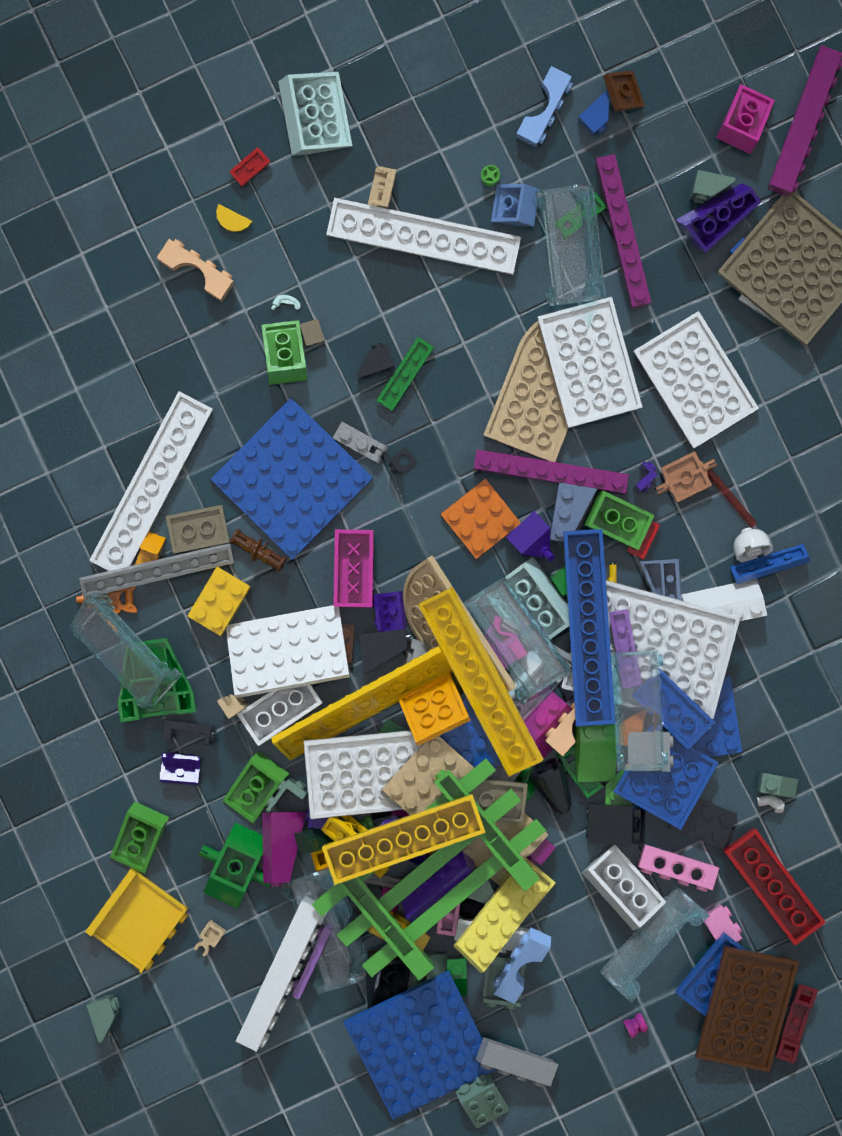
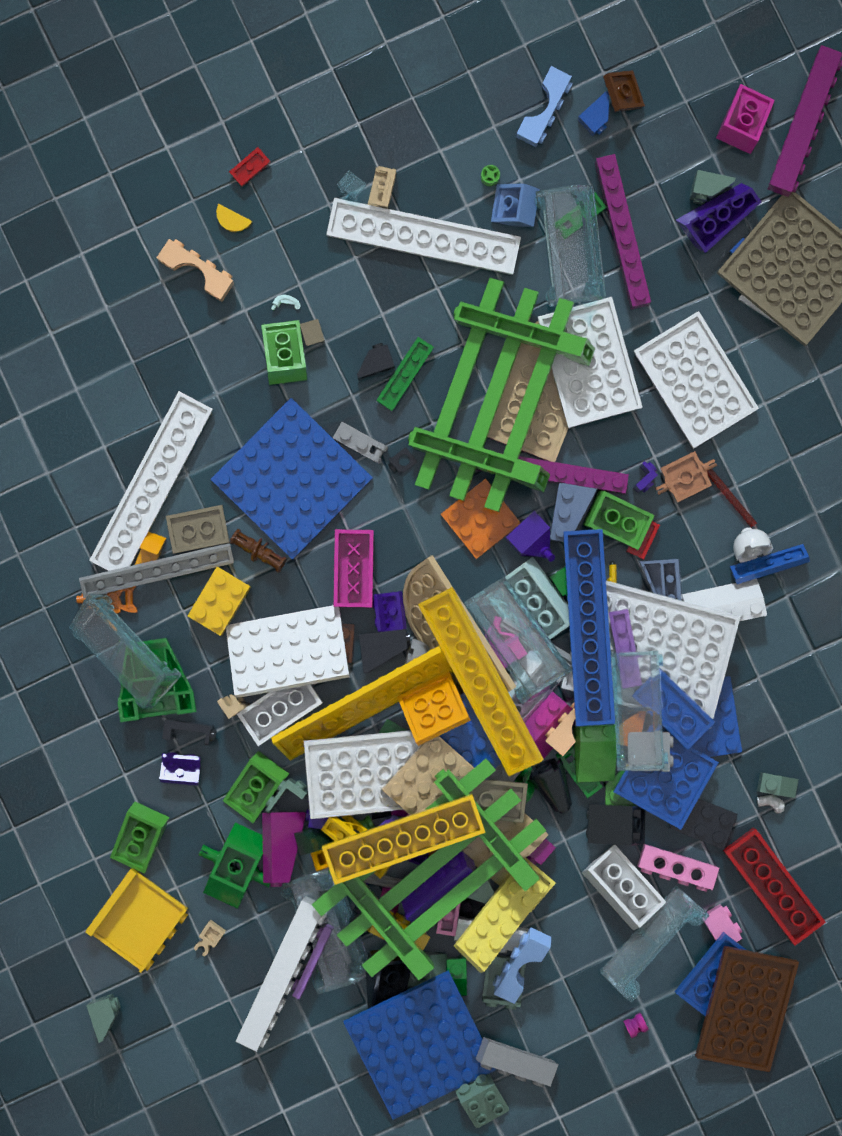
(315, 112): light aqua slope -> none
(351, 185): none -> clear light blue panel
(472, 454): none -> bright green fence
(795, 1023): dark red slope -> none

